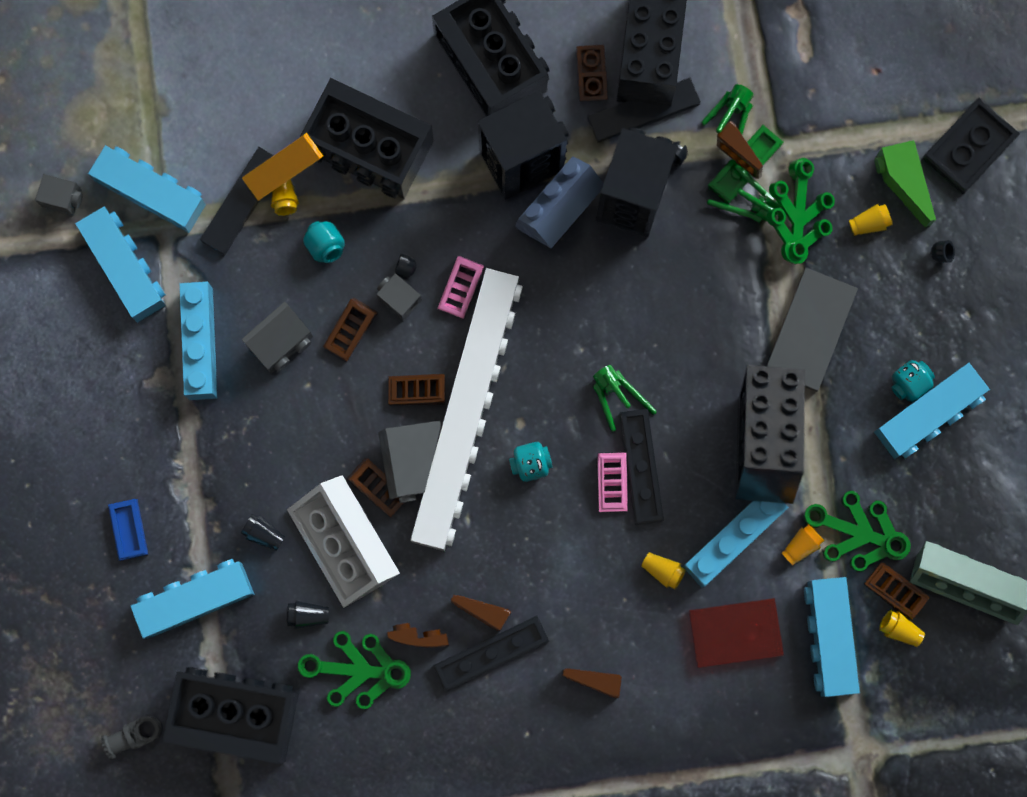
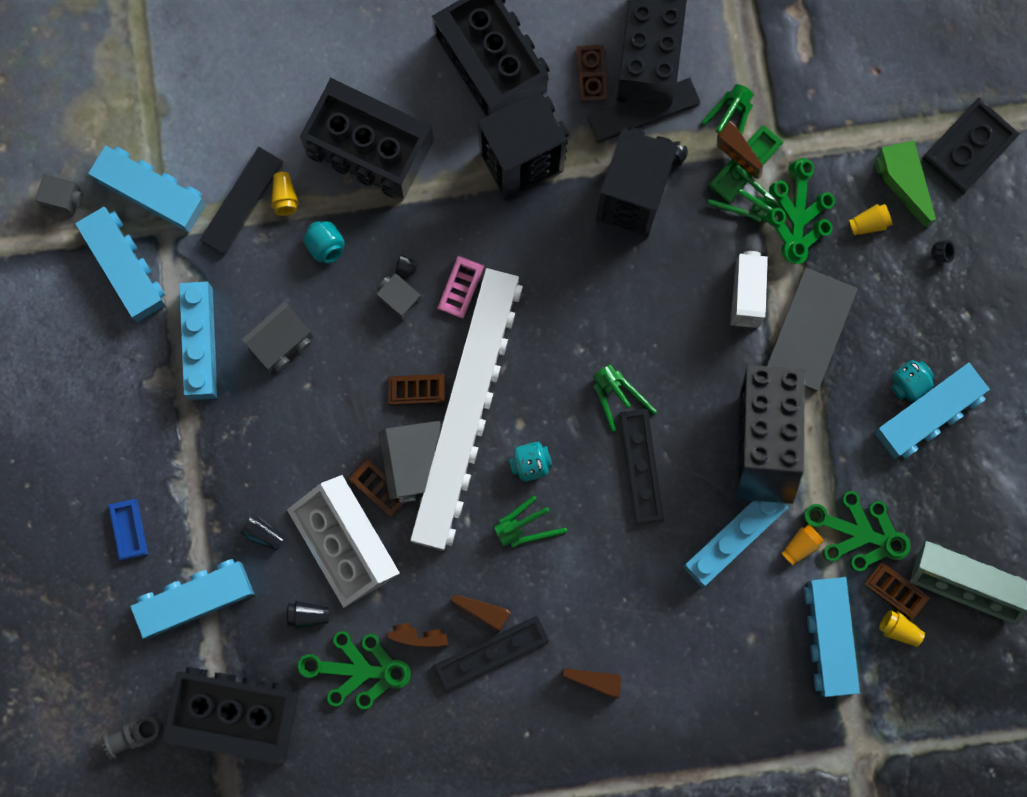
(282, 166): light orange tile -> none
(341, 324): reddish brown slope -> none
(510, 530): none -> green plant
(560, 202): sand blue slope -> none
(612, 458): bright pink slope -> none
(664, 570): yellow cone -> none
(736, 633): clear red tile -> none
(749, 290): none -> white slope

